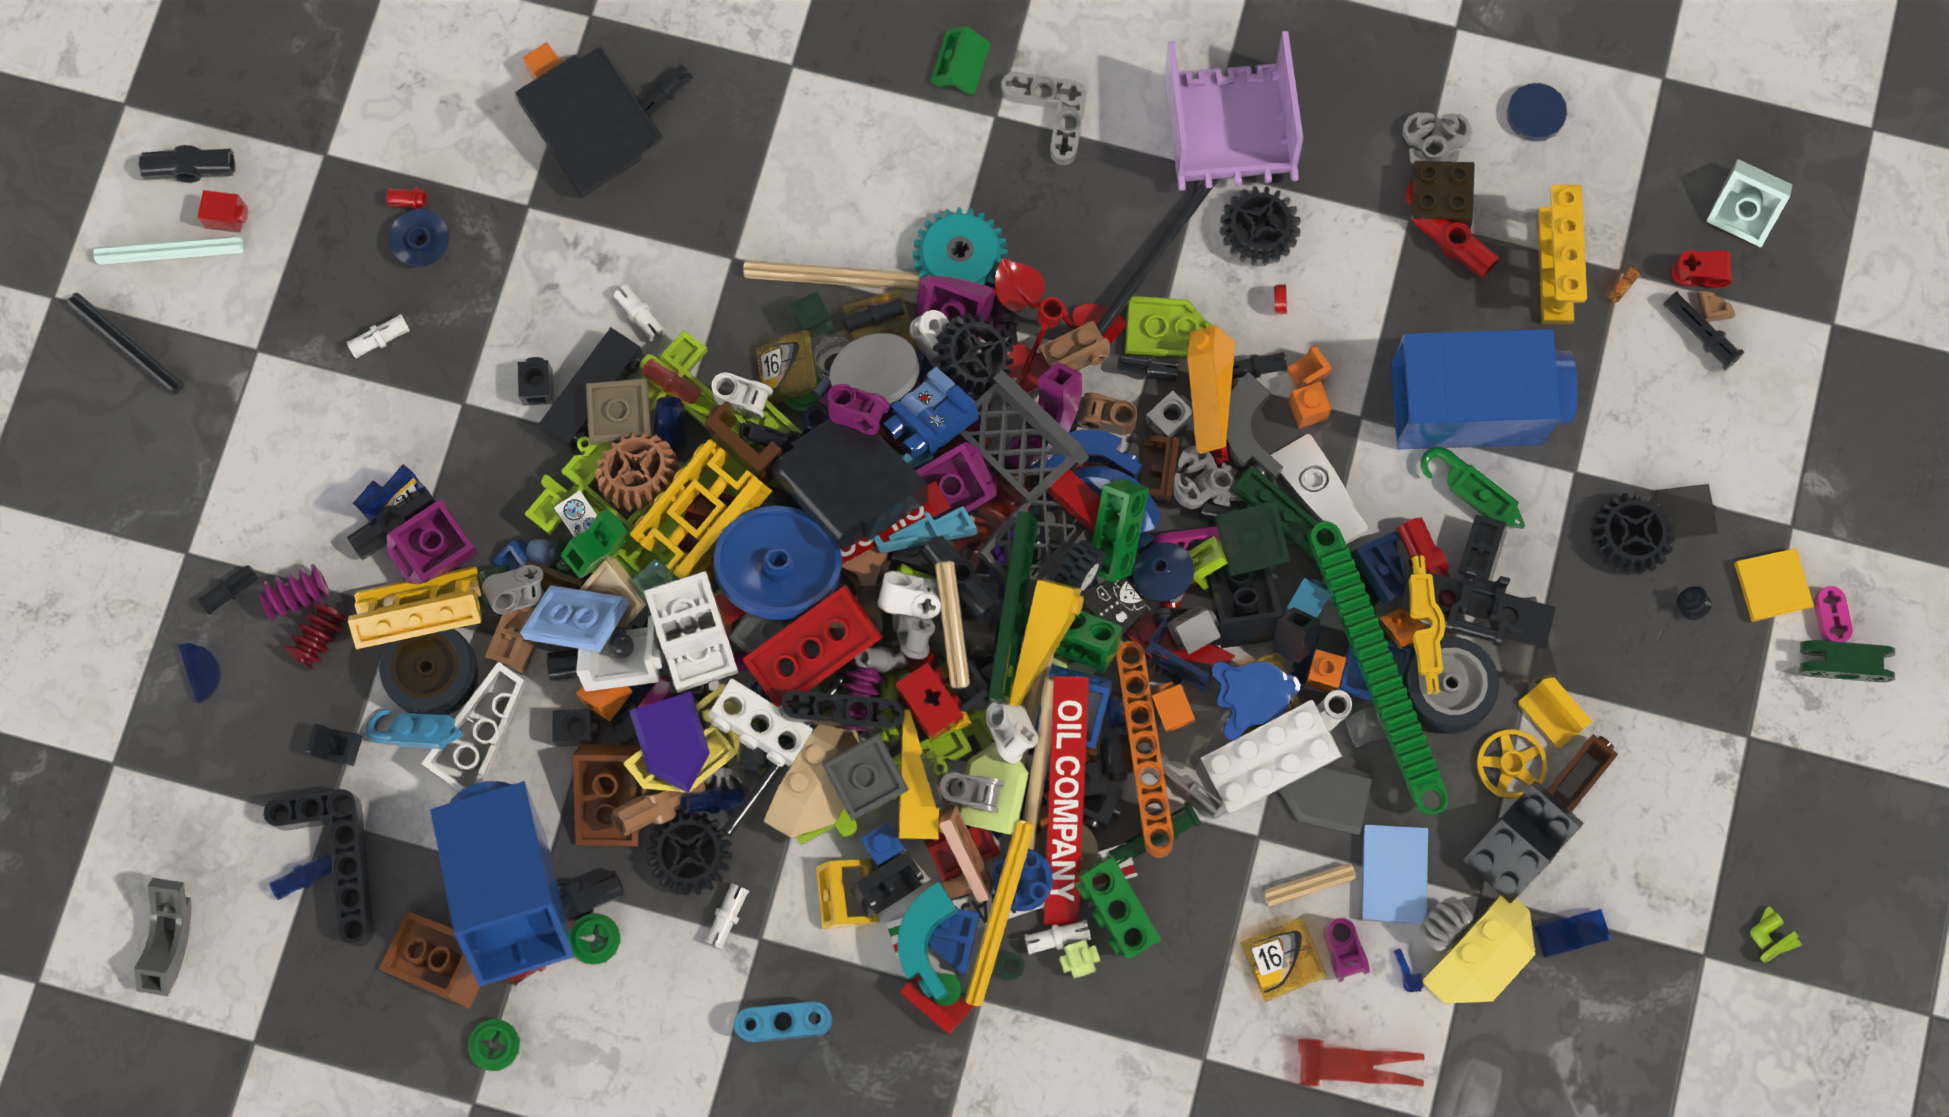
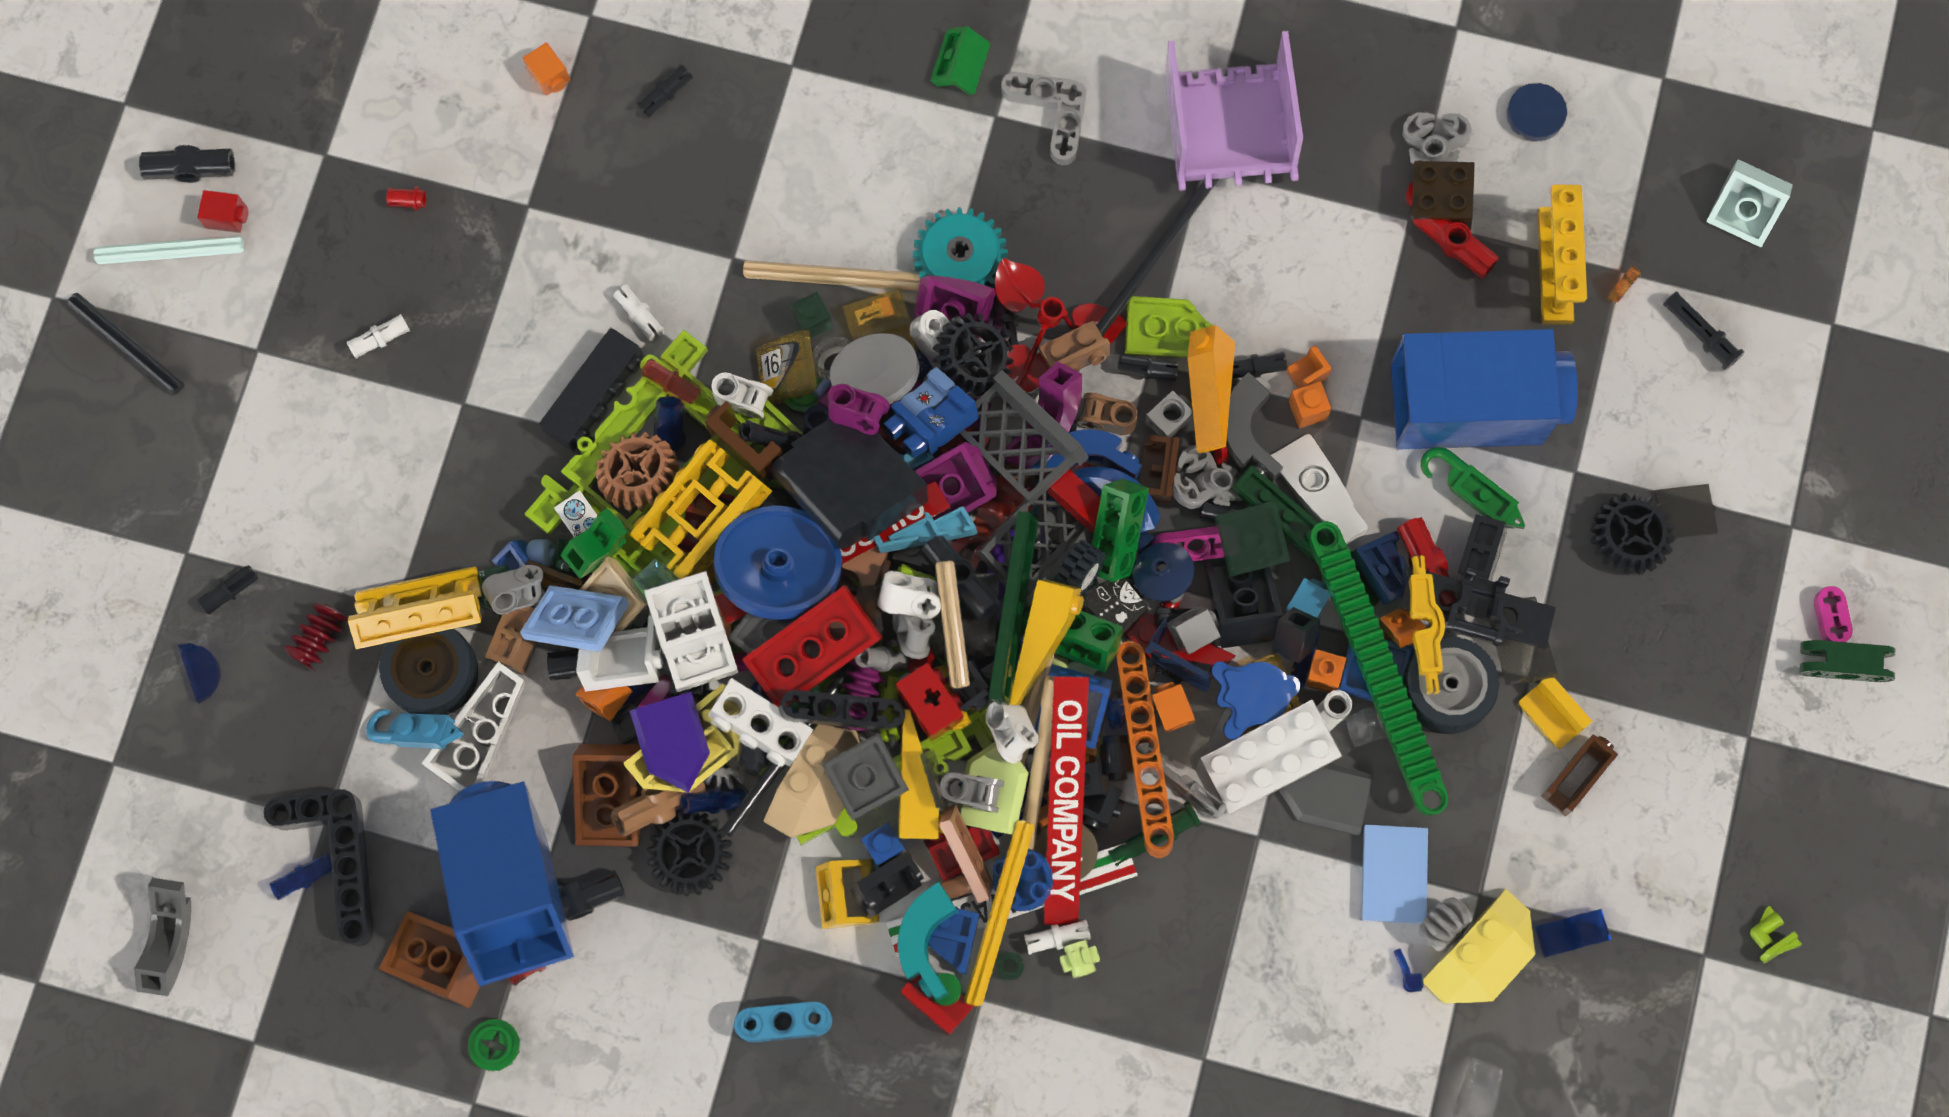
(294, 592): magenta piece -> none
(334, 745): black bracket -> none
(374, 534): black piece -> none
(397, 488): clear blue slope -> none
(412, 227): dark blue dish -> none
(429, 545): magenta slope -> none
(535, 394): black brick -> none
(563, 720): black brick -> none
(585, 927): green gear -> none
(589, 119): black piece -> none
(617, 410): dark tan tile -> none
(620, 643): black bar -> none
(726, 916): white pin -> none
(873, 314): black pin -> none
(1132, 912): green brick -> none
(1207, 559): lime bracket -> none
(1270, 232): black gear -> none
(1280, 299): red tile -> none
(1283, 959): slope -> none
(1309, 884): tan axle -> none
(1345, 951): magenta piece -> none
(1351, 1065): clear red flag -> none
(1510, 763): yellow wheel -> none
(1523, 841): black bracket -> none
(1694, 603): black wheel -> none
(1703, 269): red piece -> none
(1714, 307): medium nougat tile -> none
(1774, 585): yellow tile -> none

